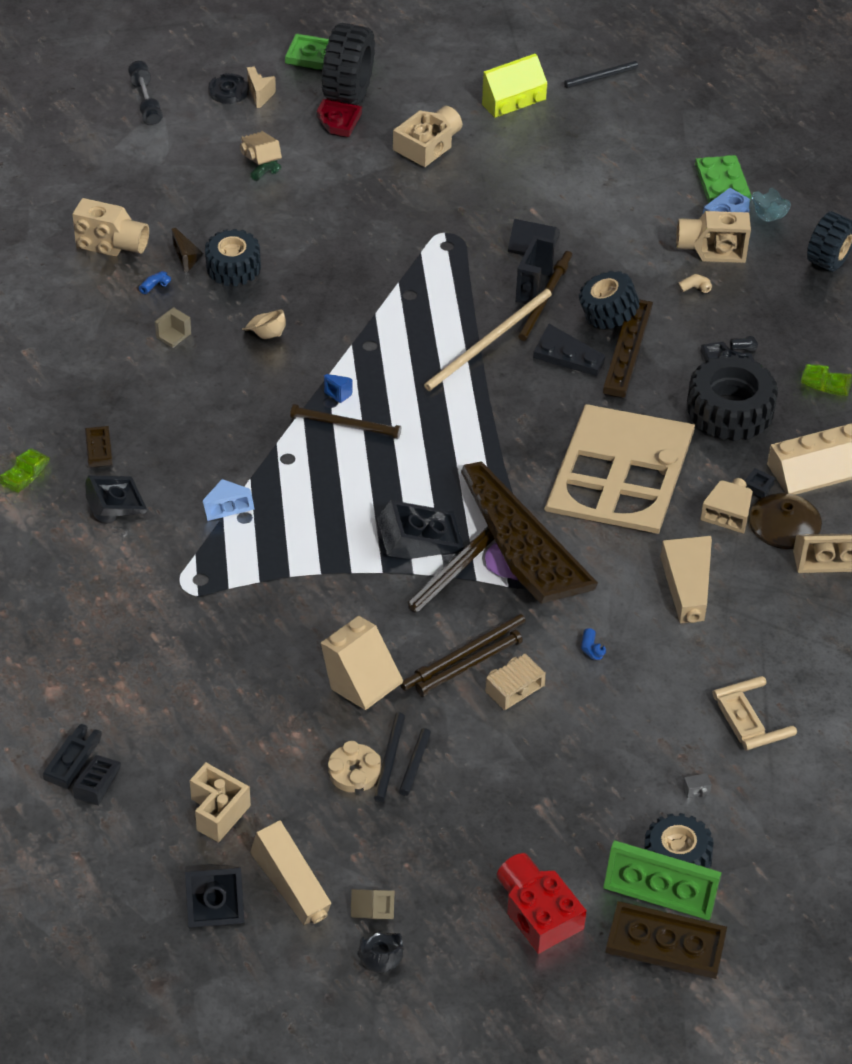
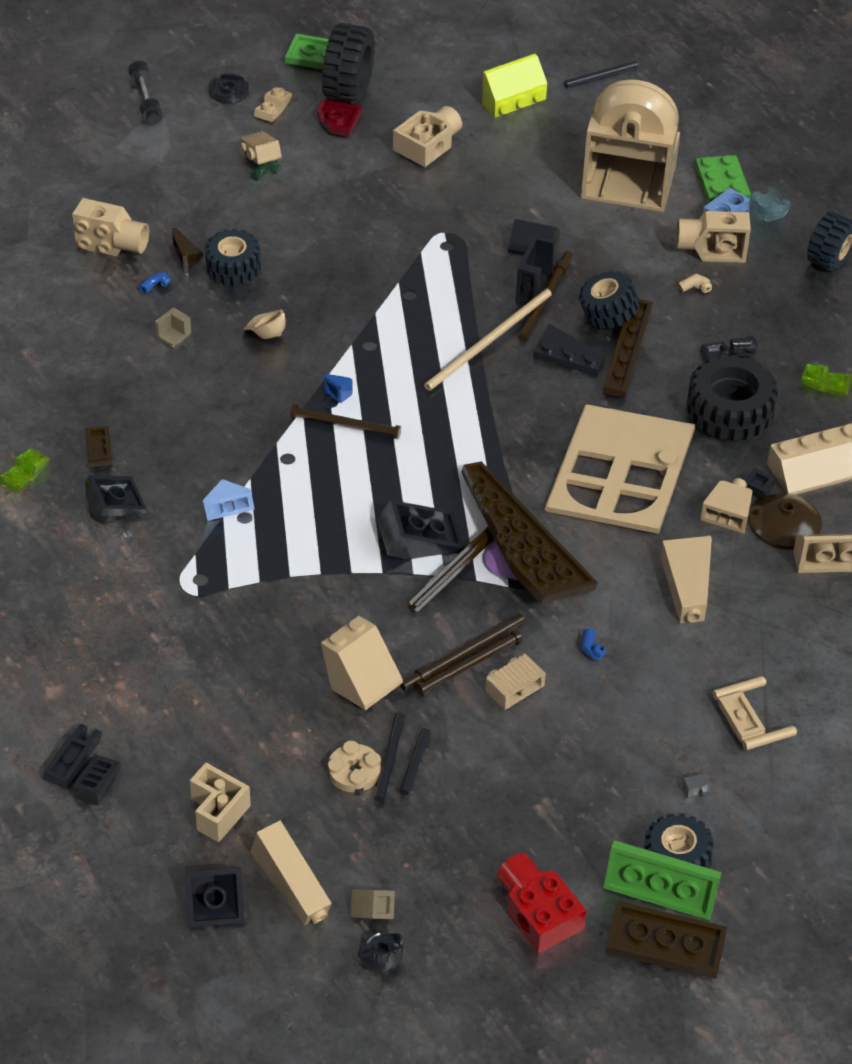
(261, 88): tan slope -> none
(273, 105): none -> tan slope
(631, 146): none -> tan piece

